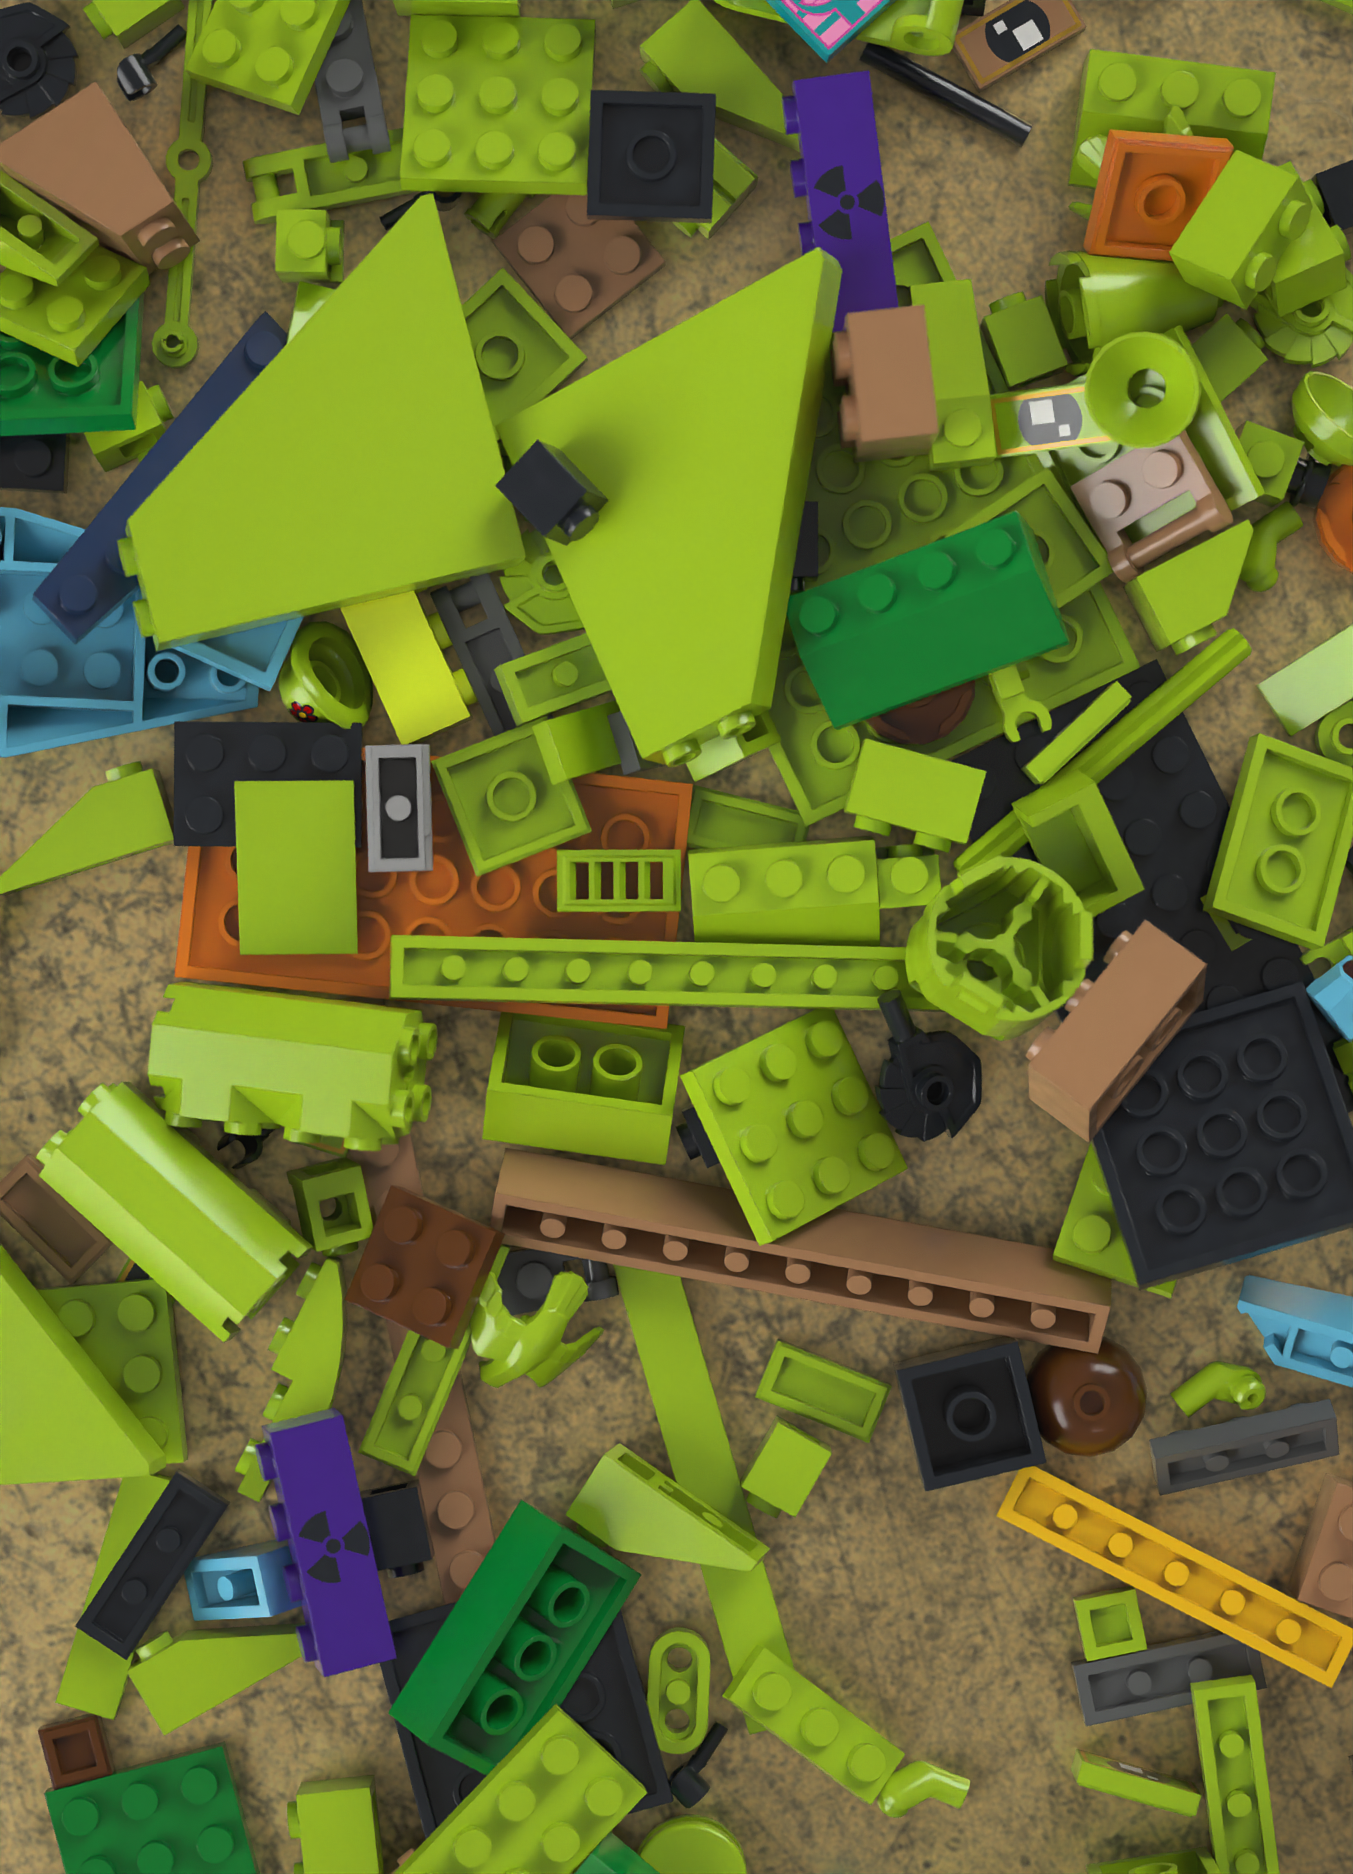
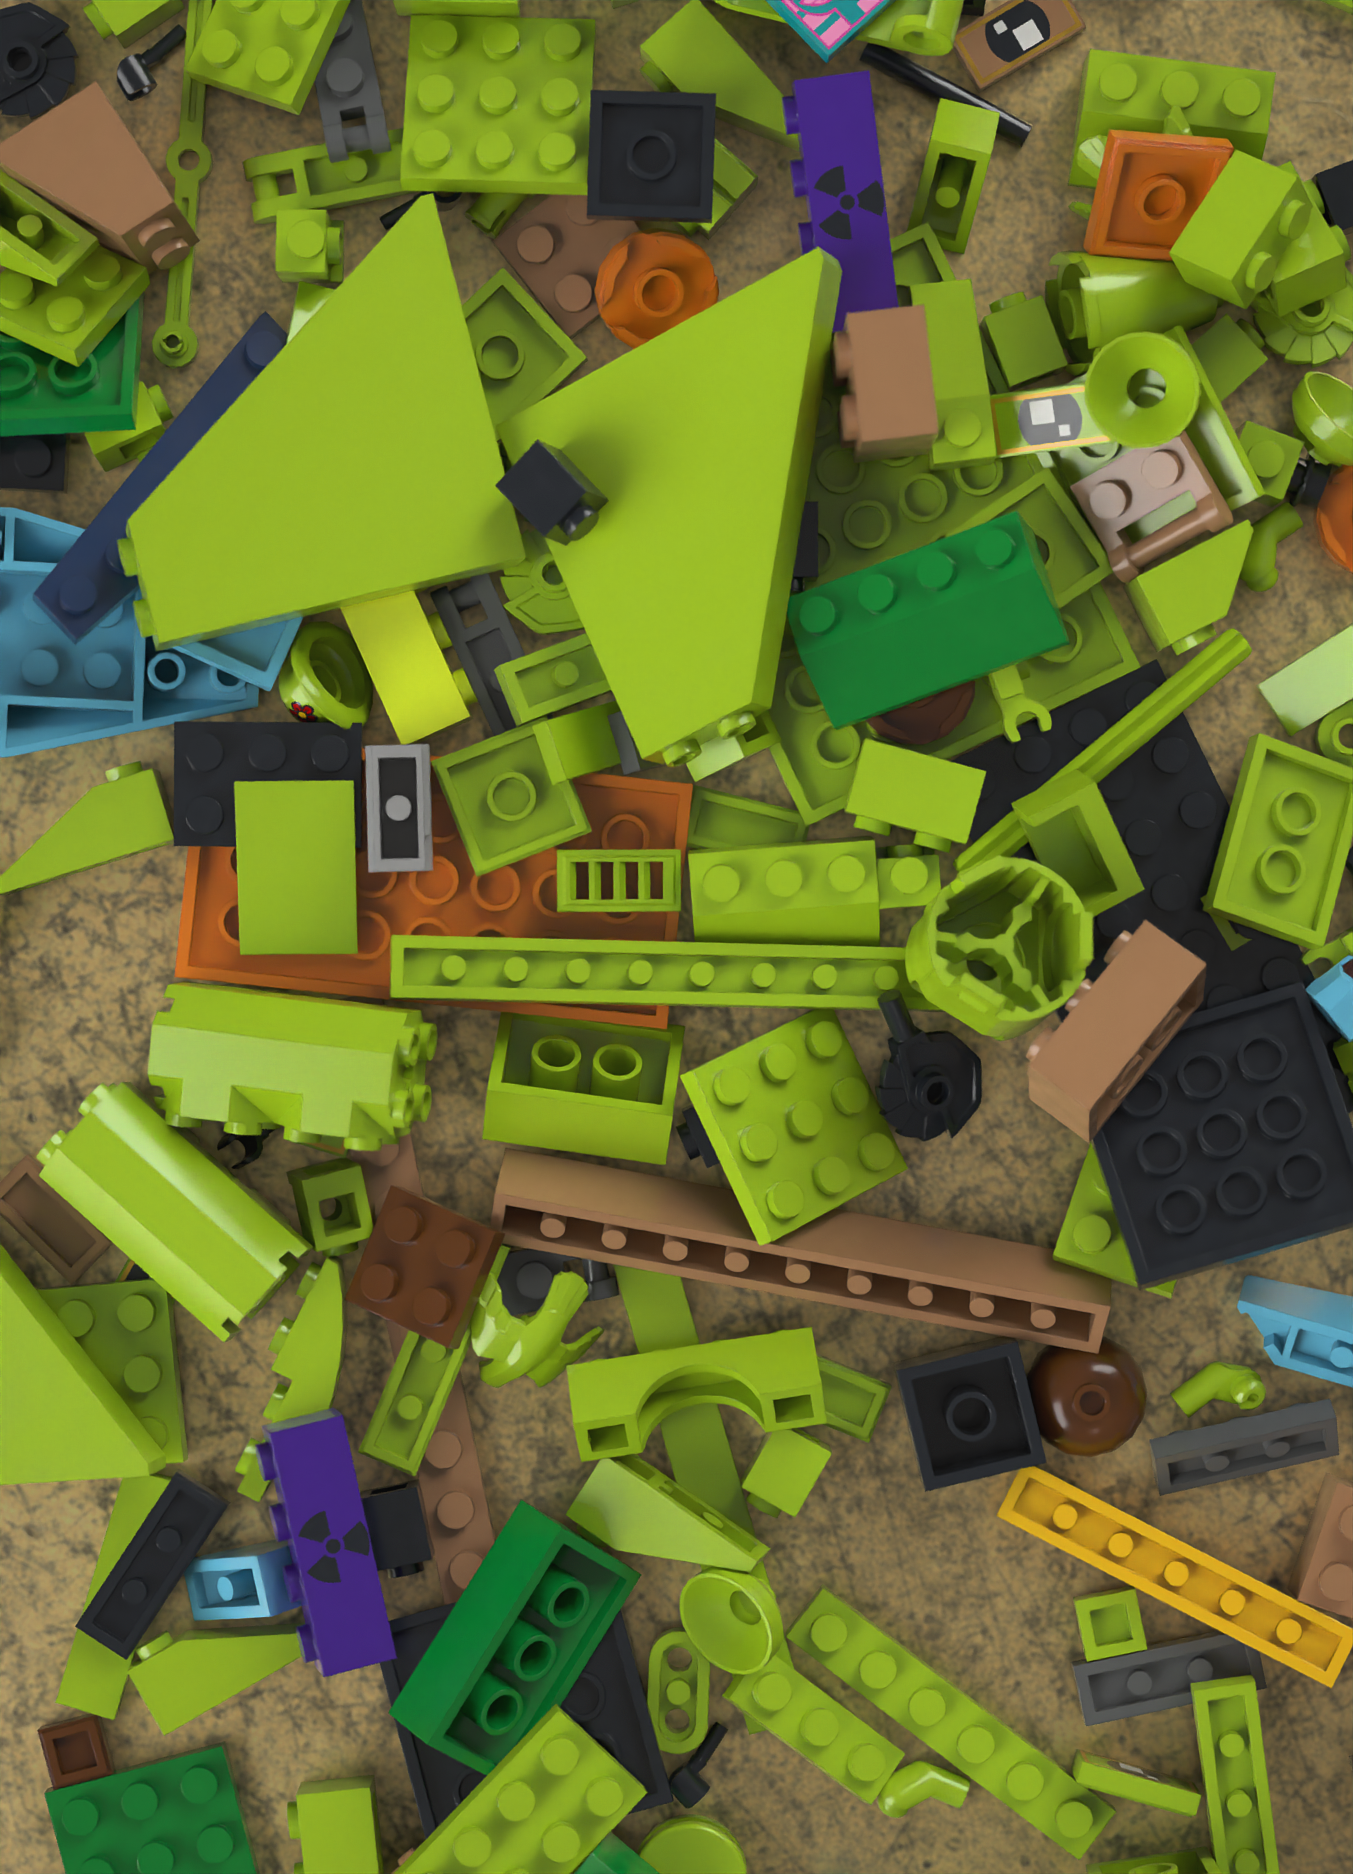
(627, 1396): none -> lime arch
(653, 284): none -> orange tile
(722, 1626): none -> lime piece
(950, 1722): none -> lime plate
(954, 172): none -> lime slope
(1077, 734): lime tile -> none

